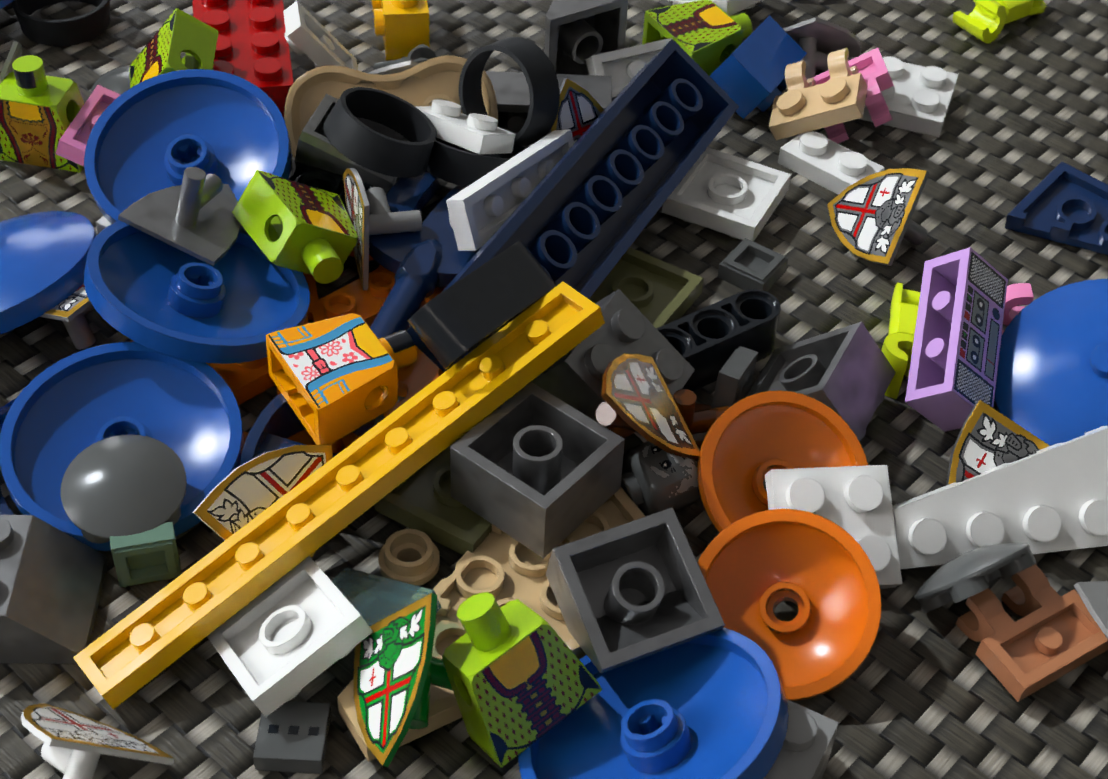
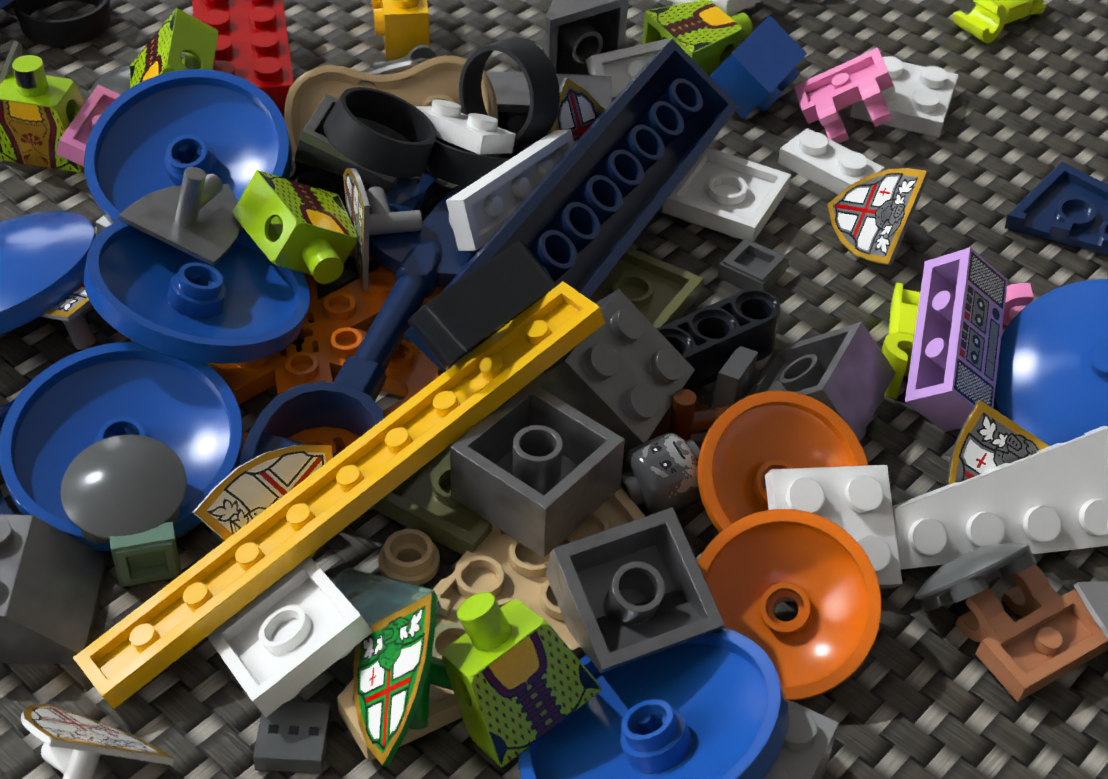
(310, 37): white plate -> none
(337, 373): light orange torso -> none
(642, 403): shield -> none
(814, 106): tan plate -> none
(820, 38): light grey shield -> none

